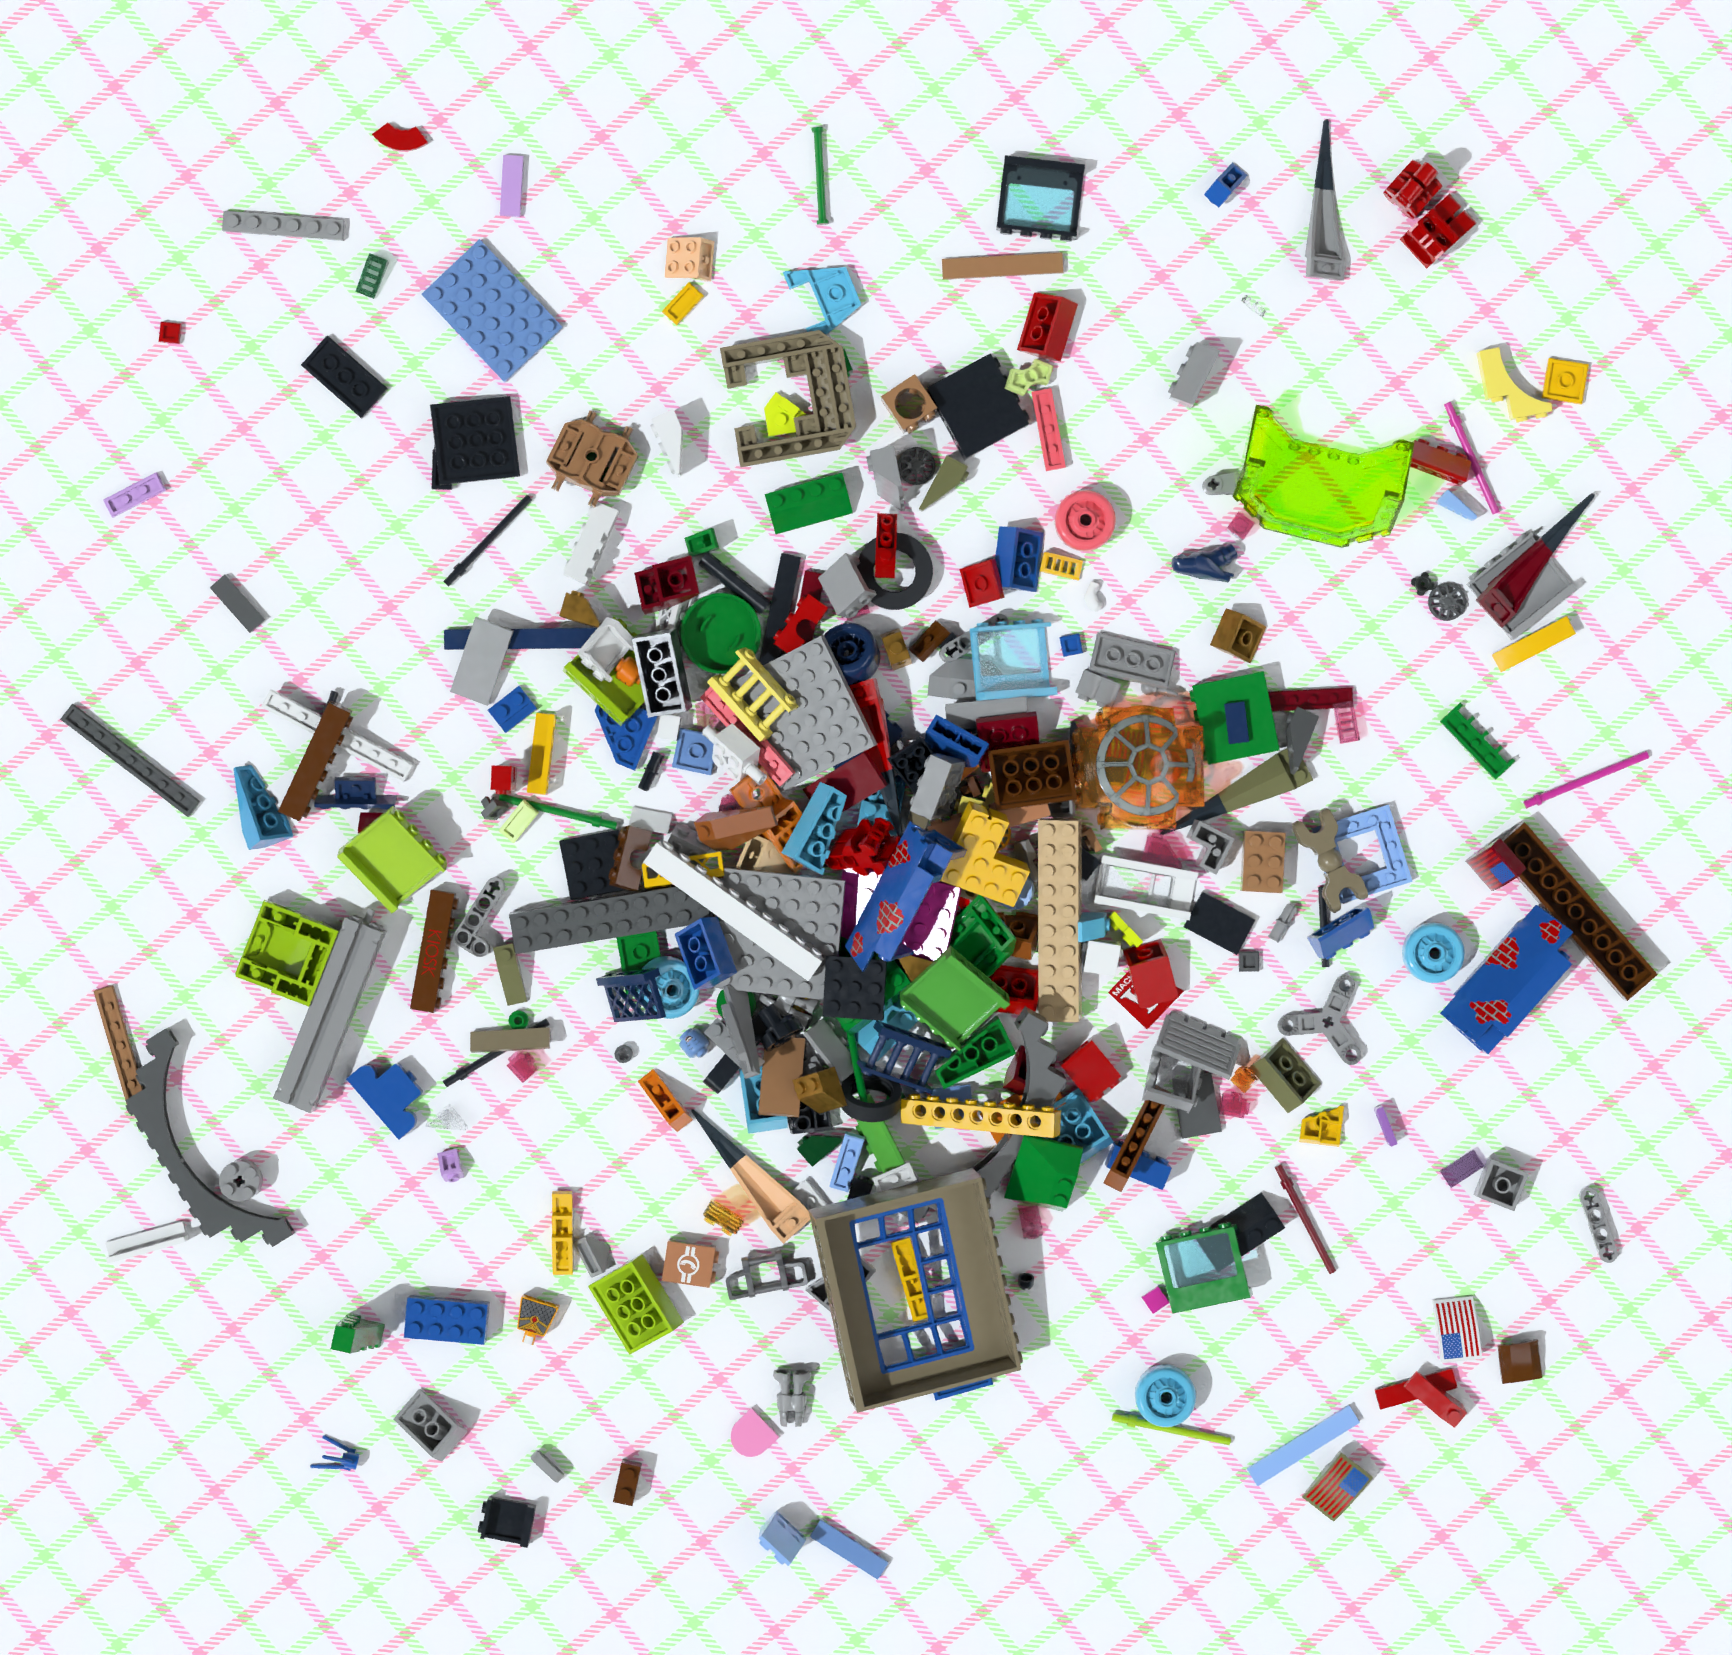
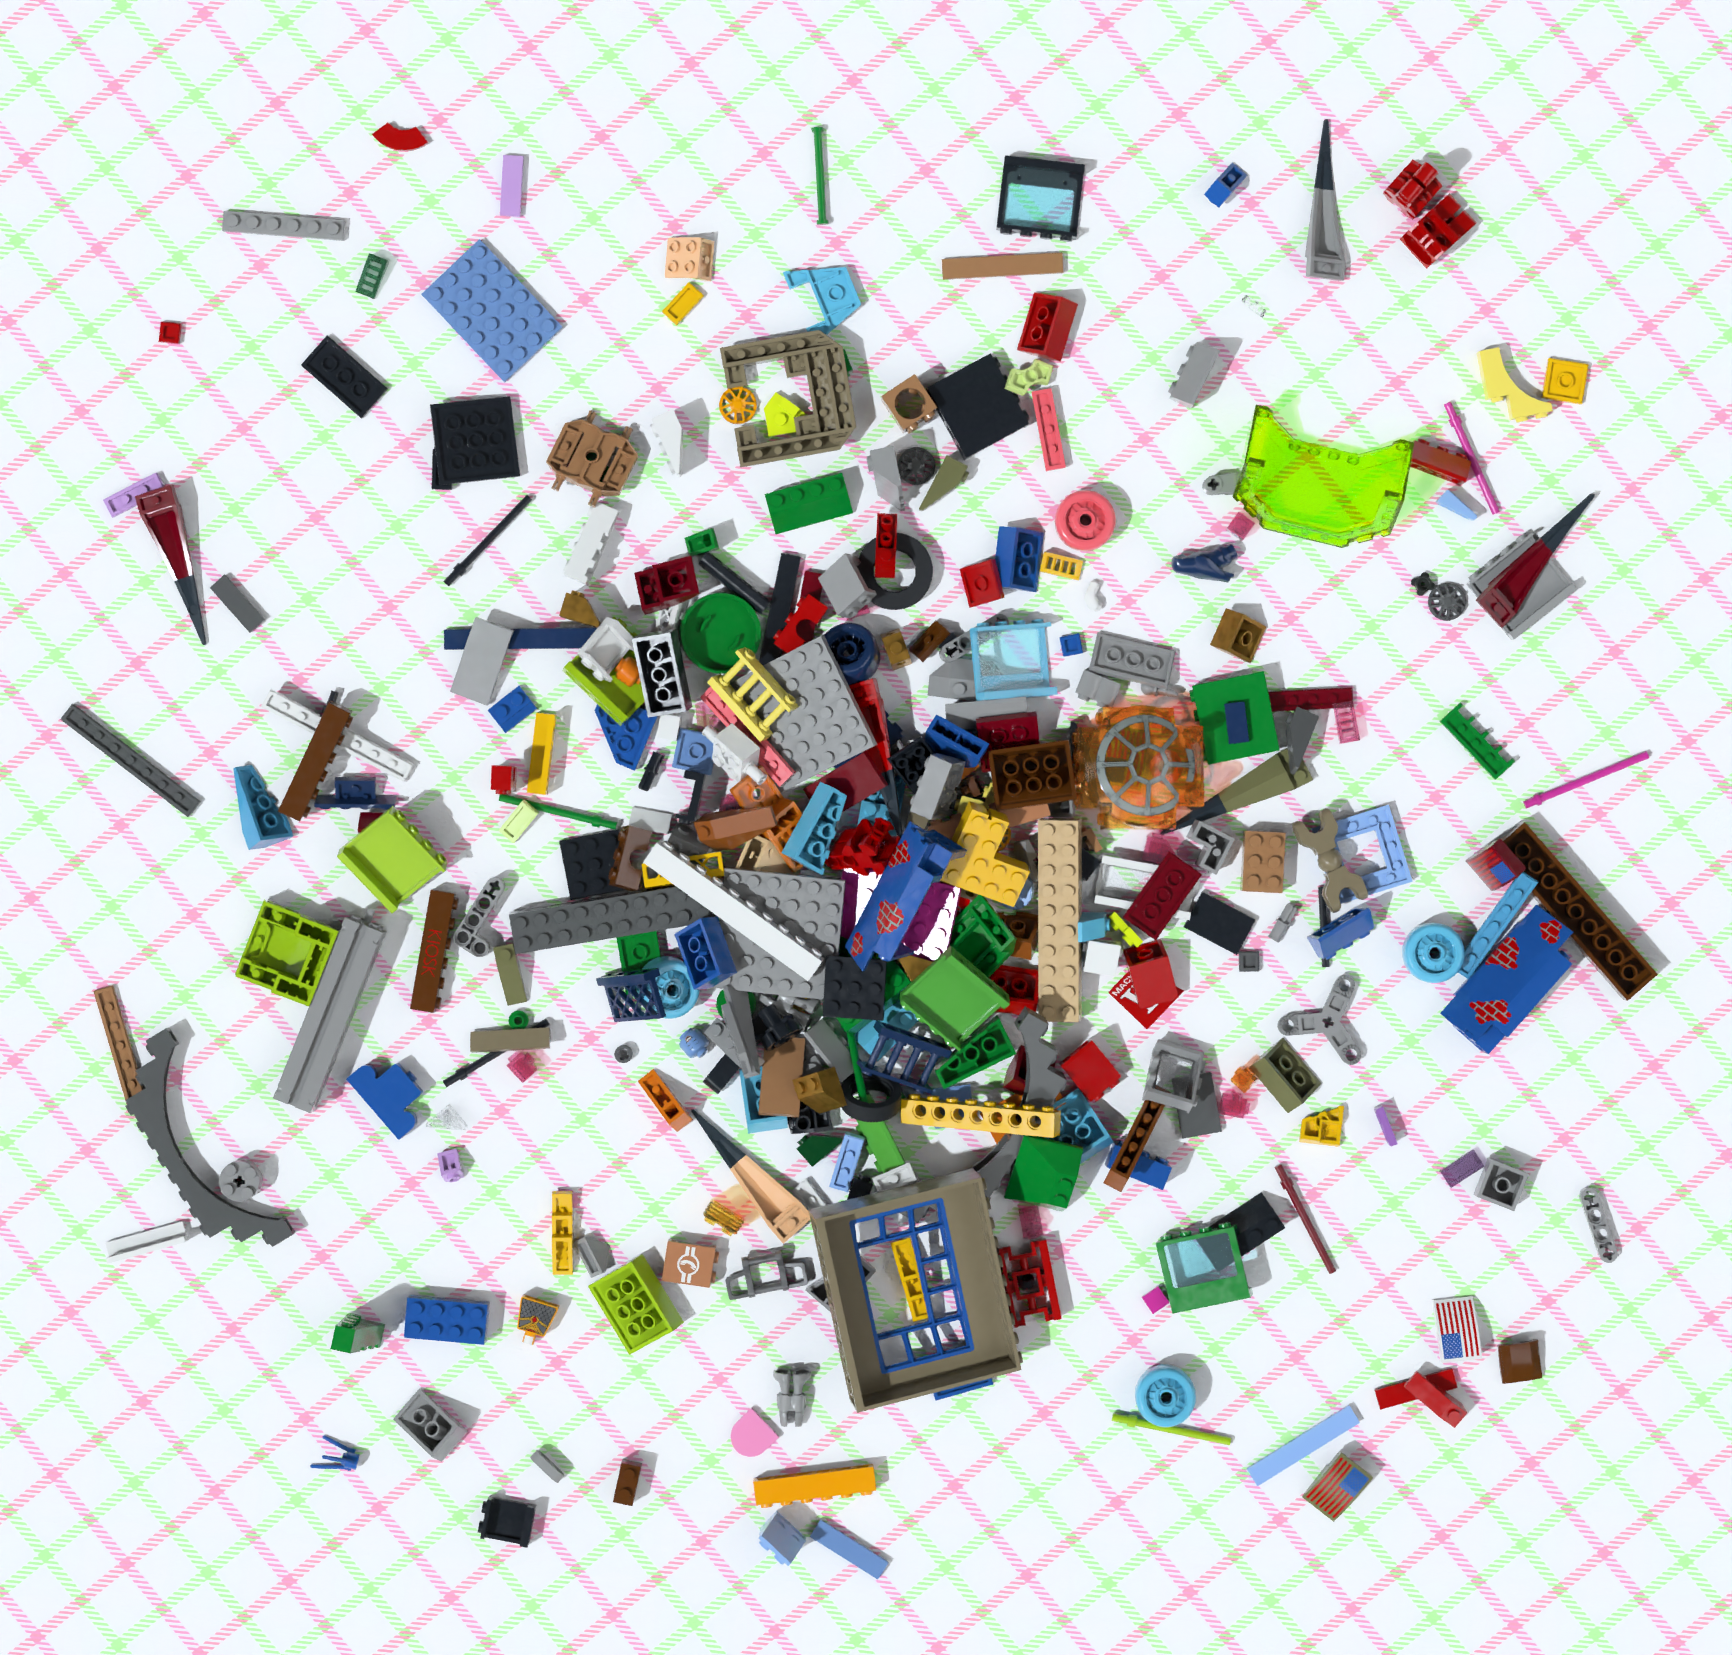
(166, 526): none -> dark red plate
(493, 808): dark grey tile -> none
(695, 799): none -> black panel
(737, 405): none -> light orange wheel
(814, 1484): none -> light orange brick
(1044, 1280): none -> red fence
(1162, 895): none -> dark red tile
(1198, 1046): light grey hinge -> none
(1496, 922): none -> dark azure tile
(1533, 644): yellow slope -> none

